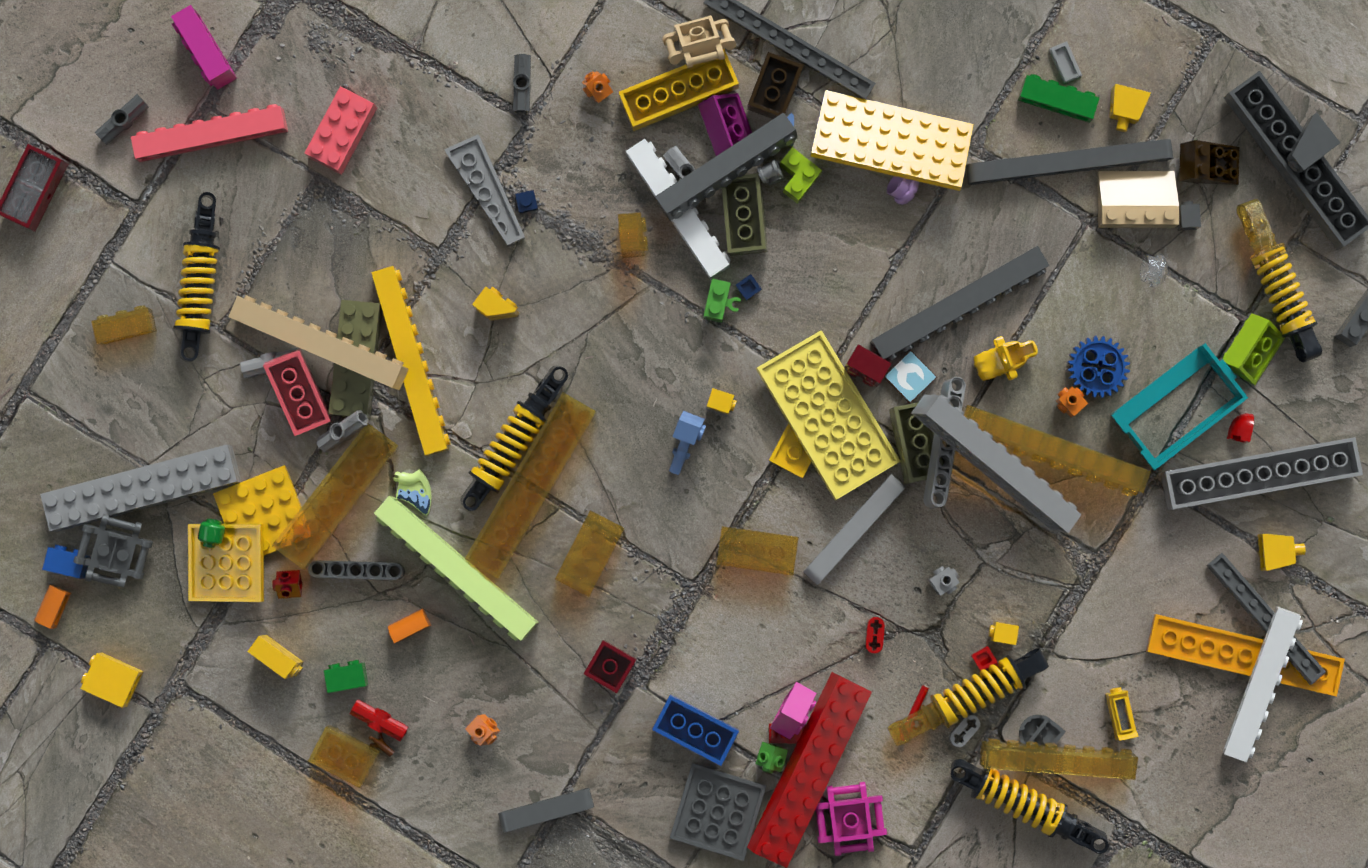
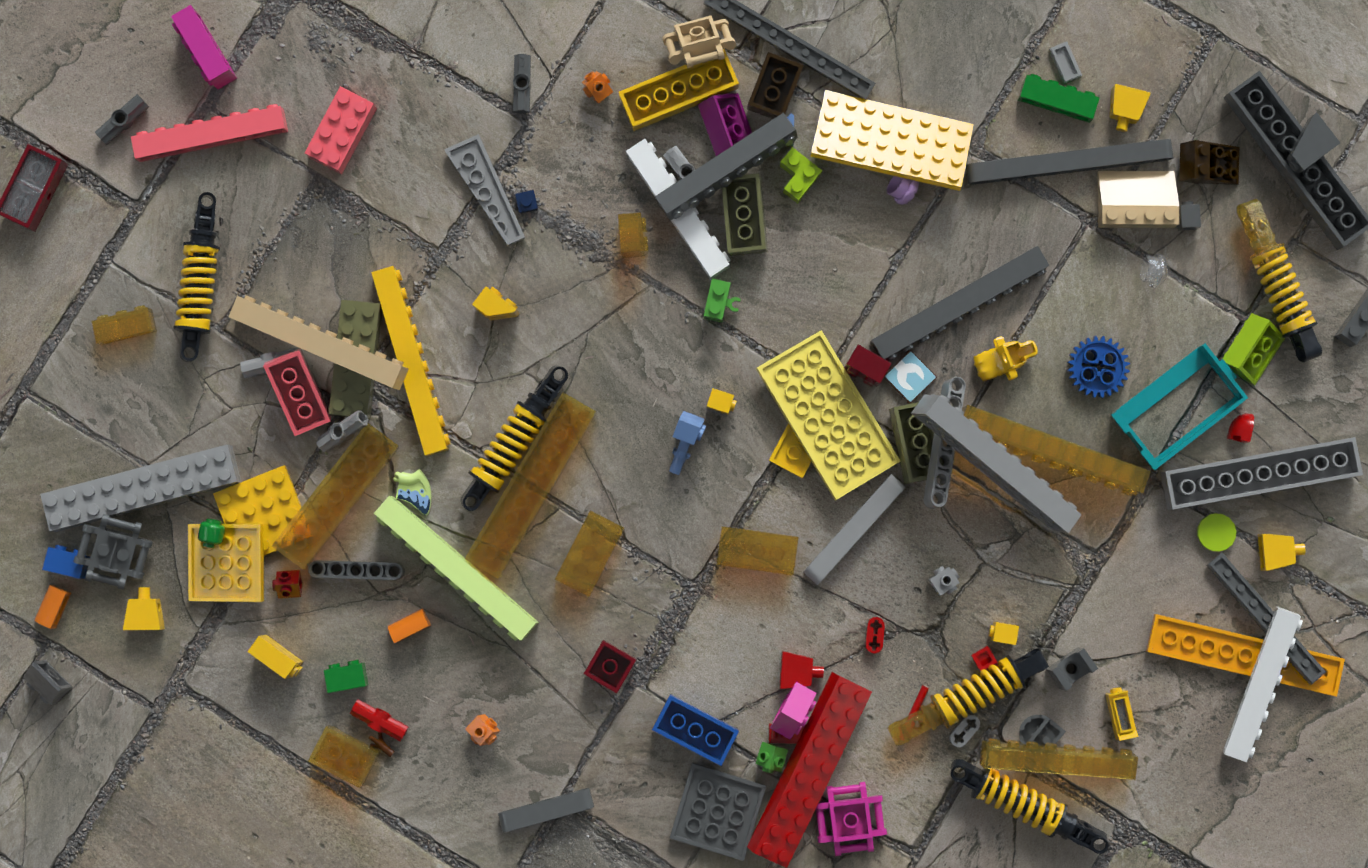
(46, 682): none -> flat silver slope
(111, 679): yellow brick -> none
(143, 612): none -> yellow torso
(748, 287): dark blue plate -> none
(771, 173): light grey piece -> none
(798, 669): none -> red torso
(1076, 396): orange brick -> none
(1082, 663): none -> dark grey piece
(1216, 532): none -> lime tile

